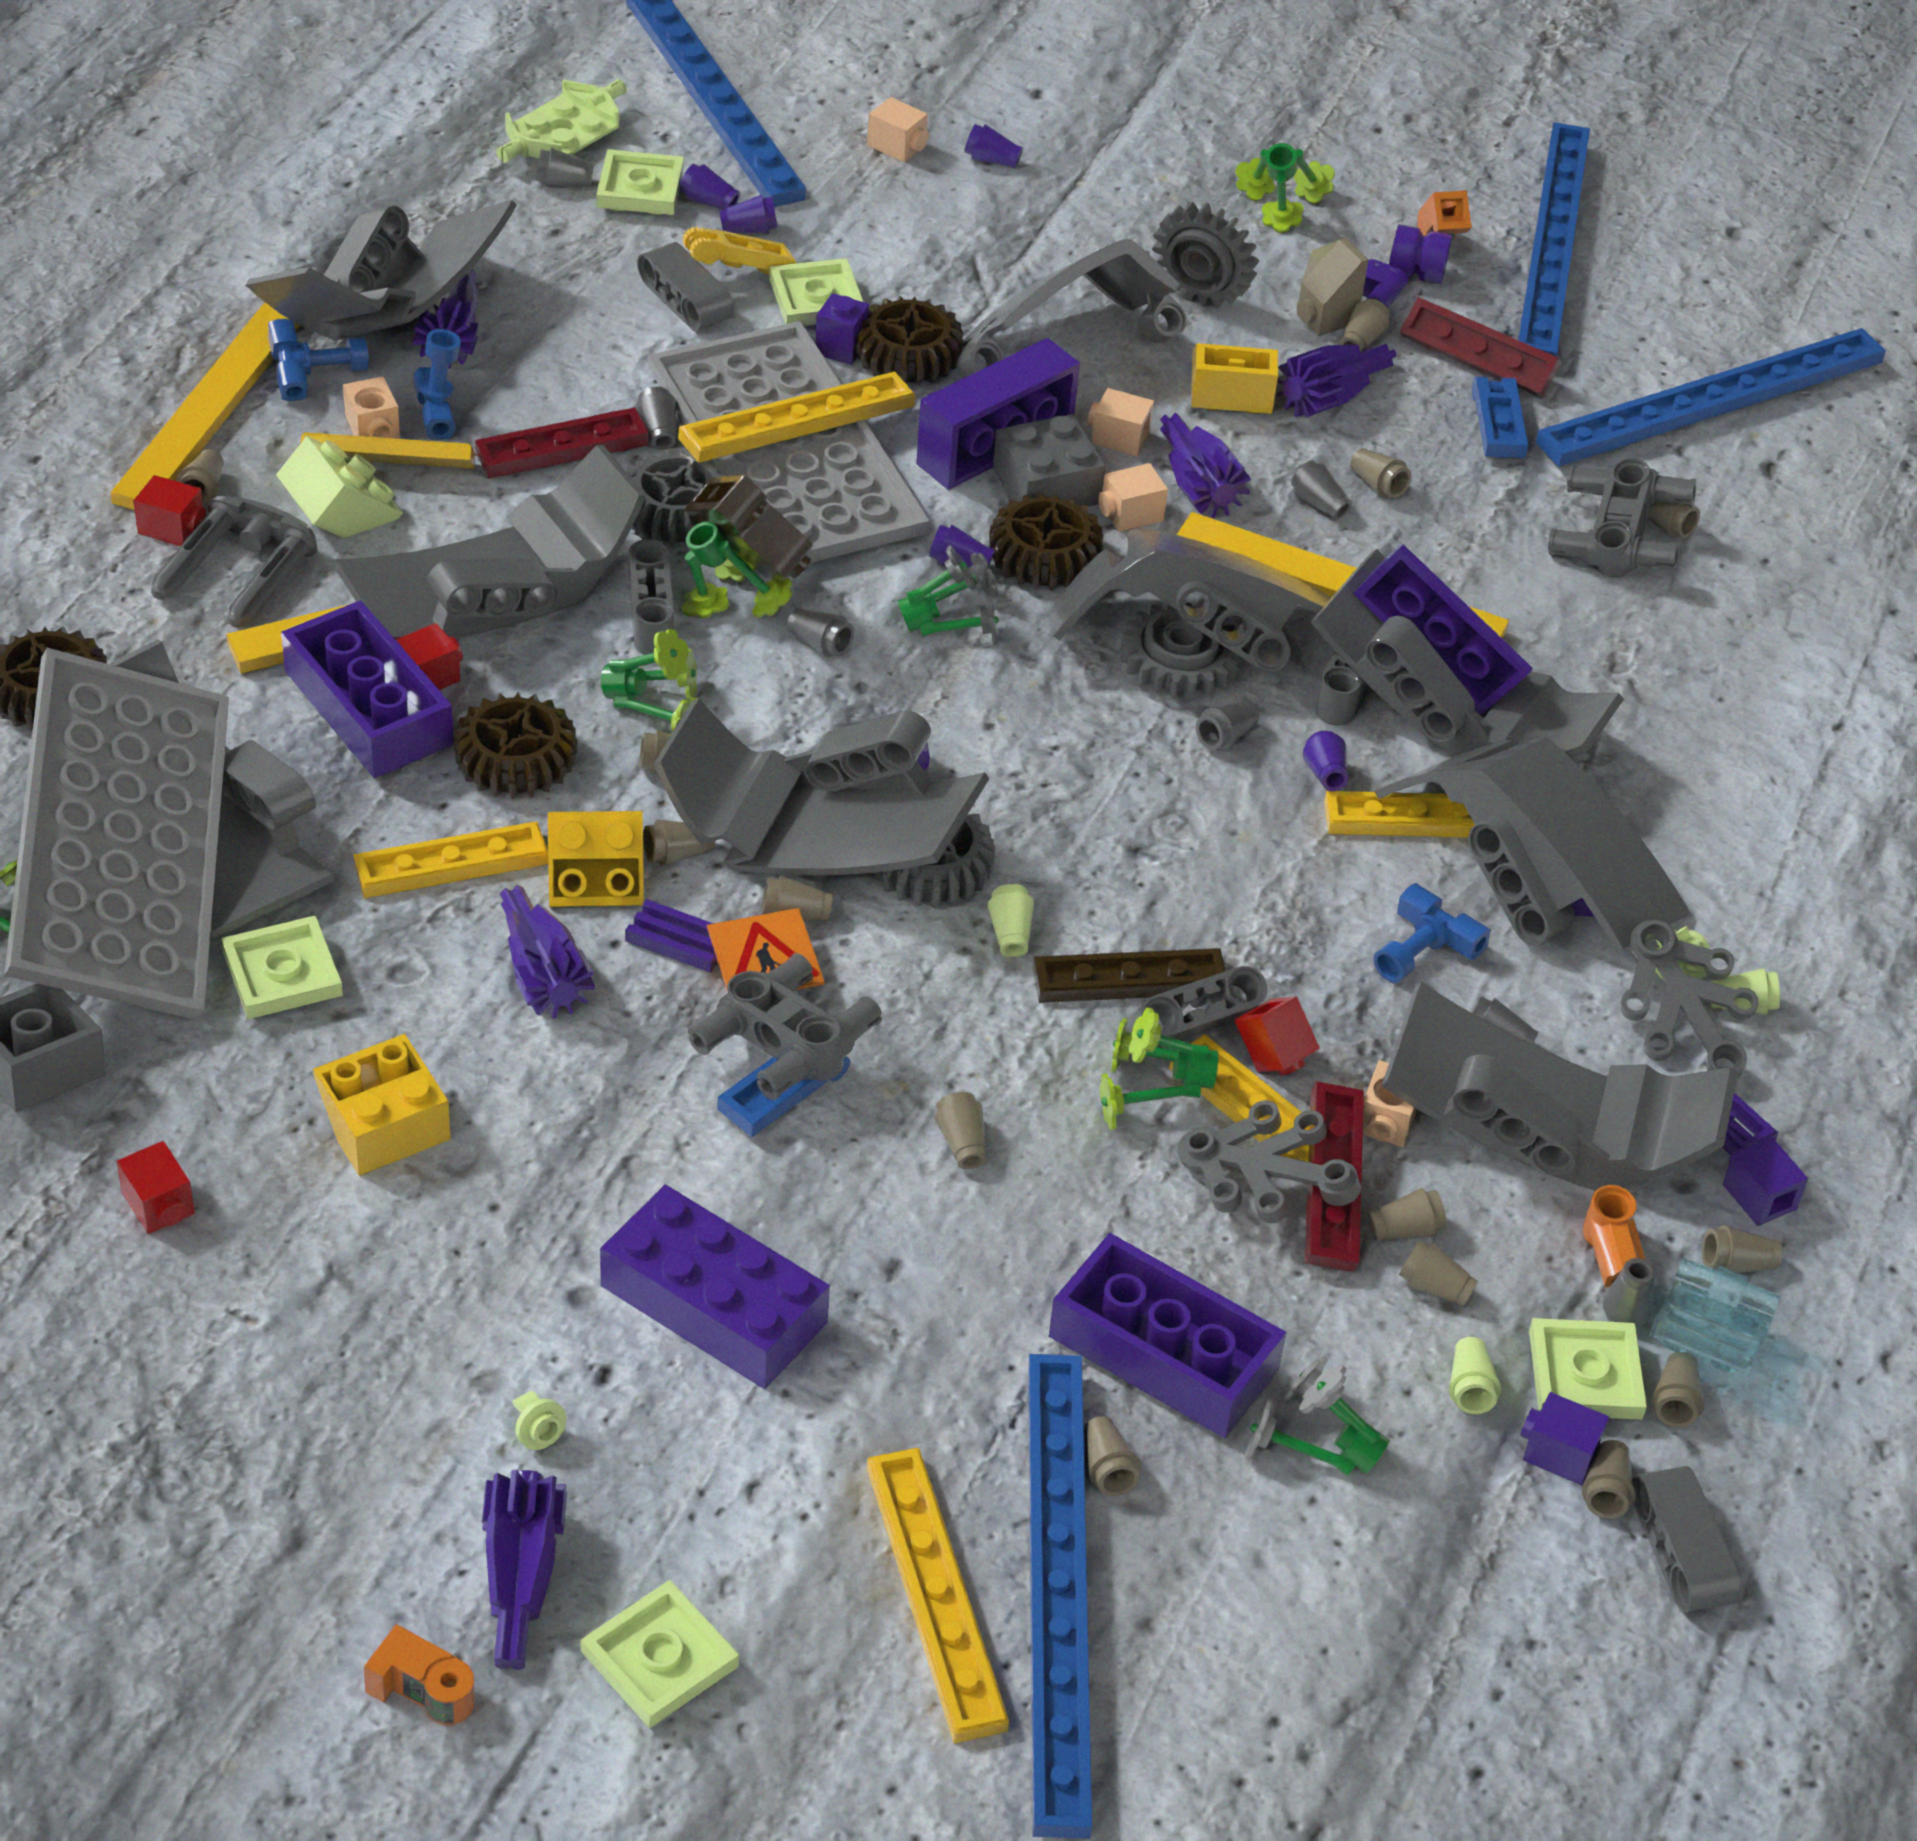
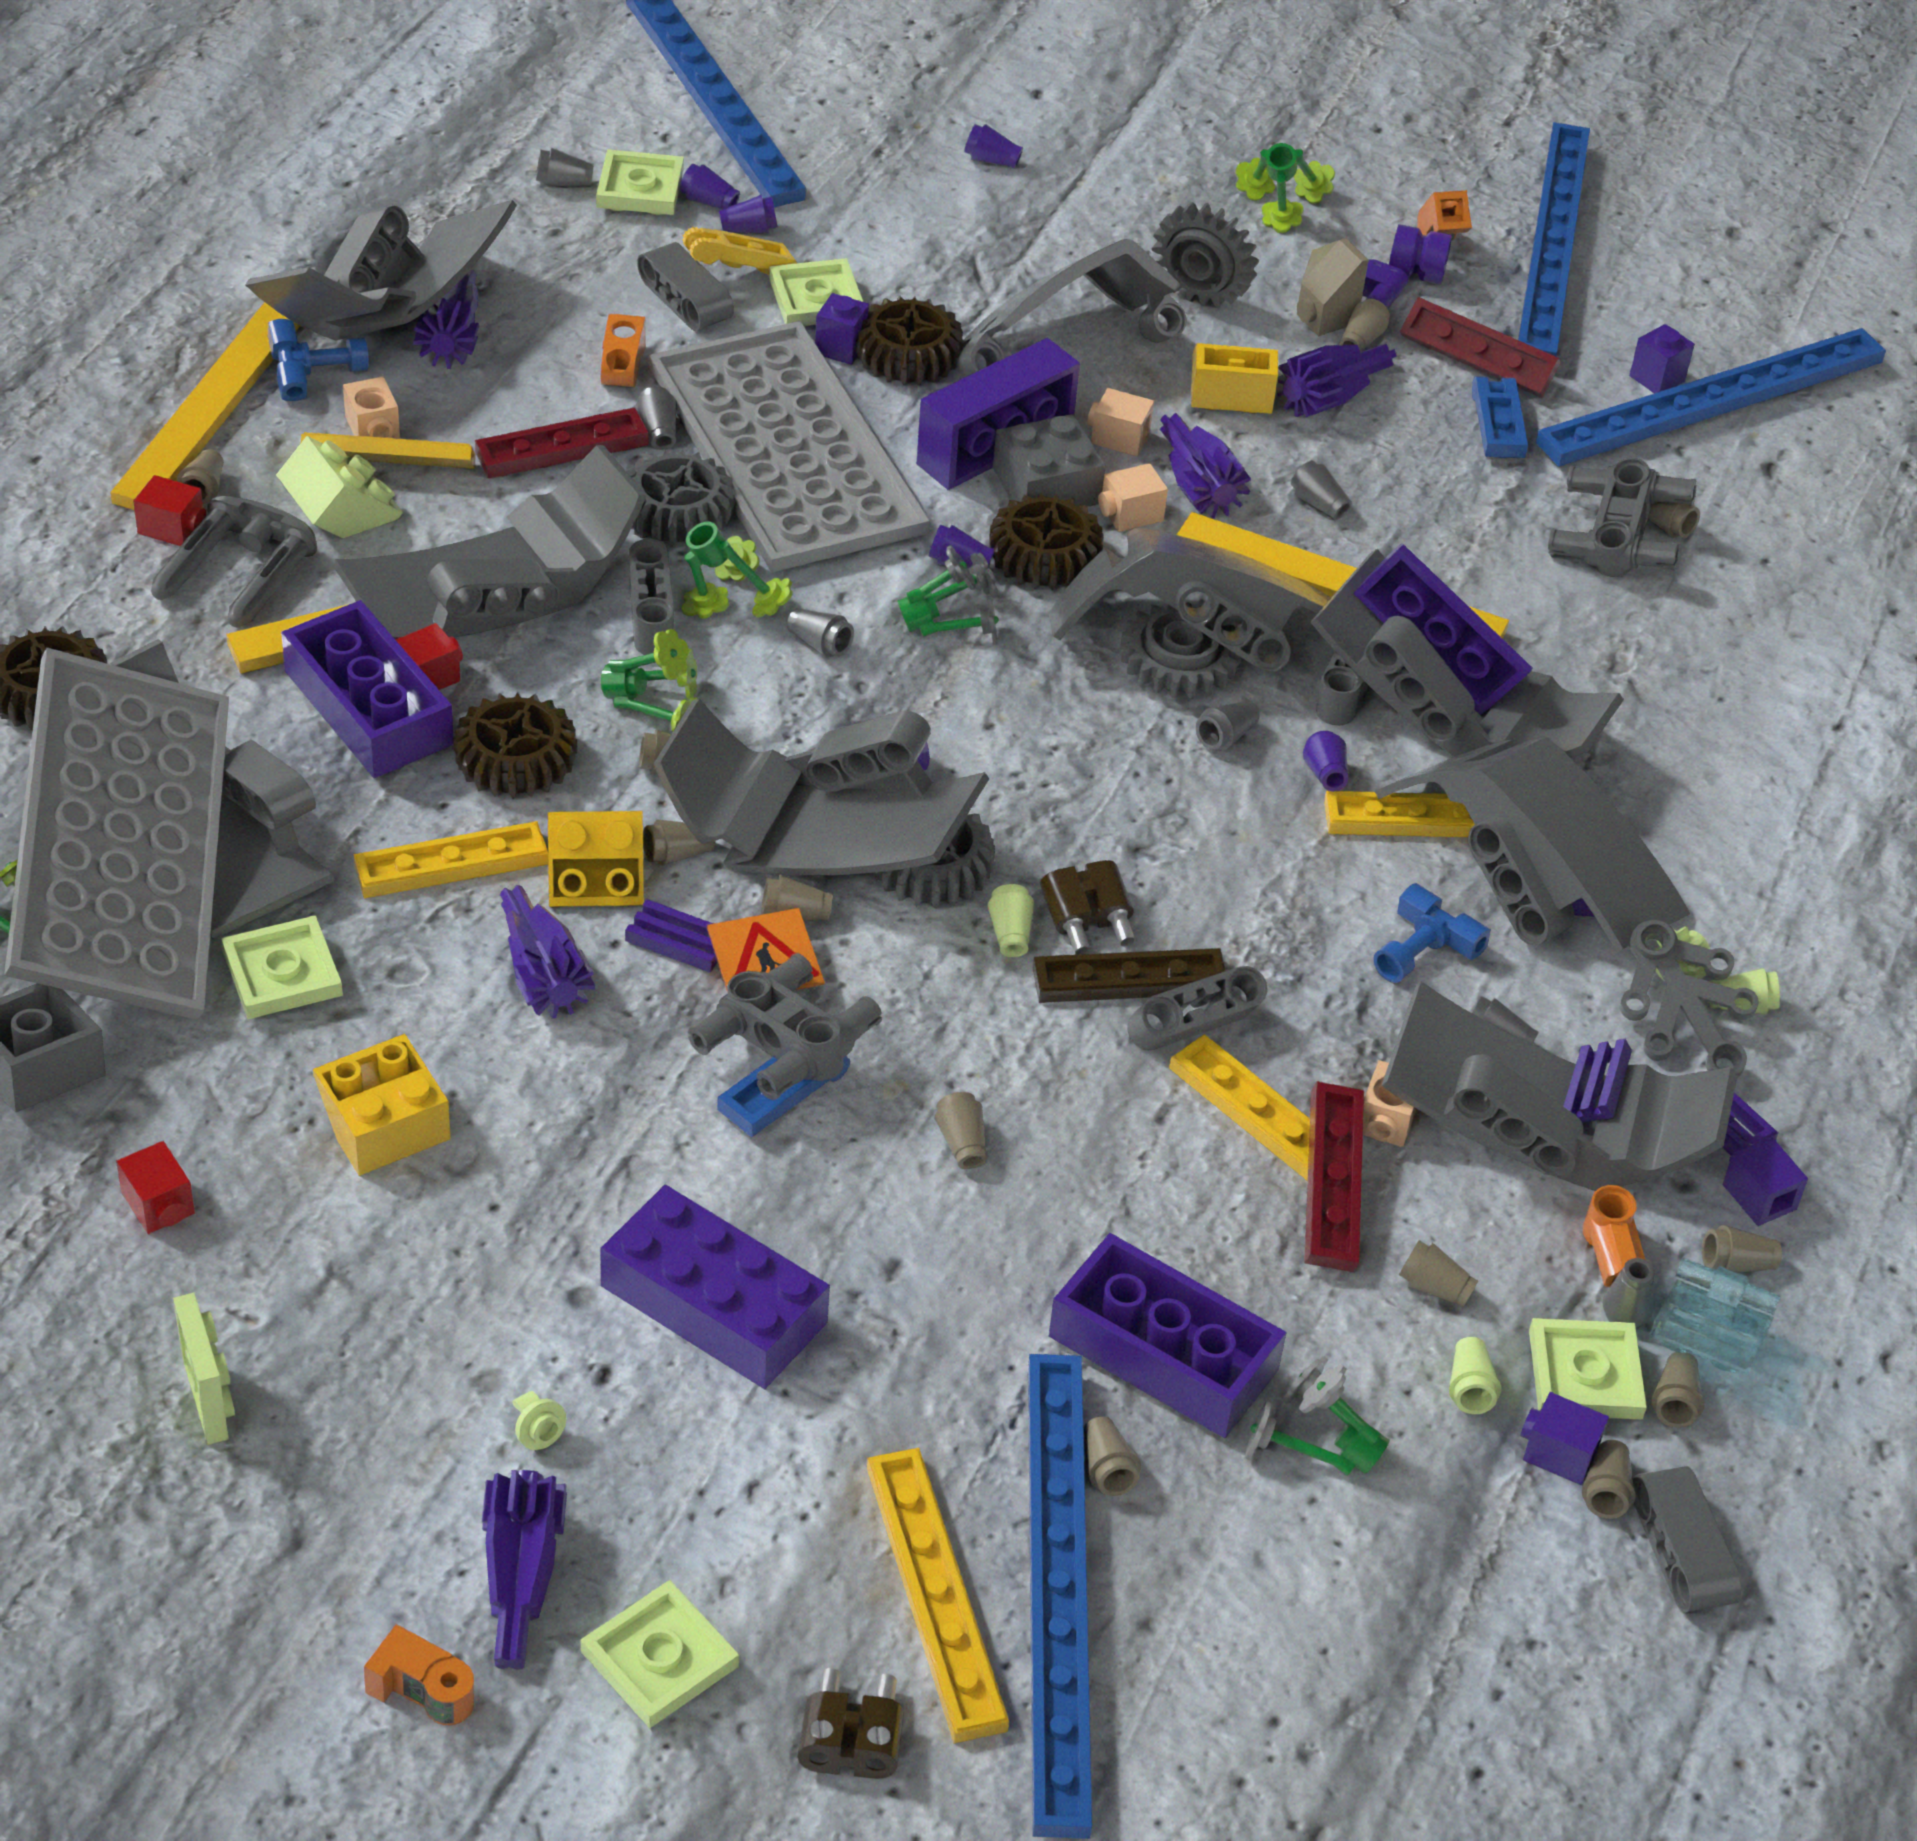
(204, 1367): none -> yellowish green plate
(432, 385): blue bar -> none
(566, 122): yellowish green plate -> none
(622, 355): none -> orange leg
(752, 526): dark brown brick -> none
(796, 417): yellow tile -> none
(851, 1733): none -> dark brown piece
(897, 129): light nougat brick -> none
(1088, 898): none -> dark brown piece
(1192, 1065): plant -> none
(1206, 1150): dark grey plant -> none
(1277, 1035): red brick -> none
(1383, 473): dark tan cone -> none
(1409, 1217): dark tan cone -> none
(1588, 1080): none -> dark purple tile
(1661, 359): none -> dark purple brick

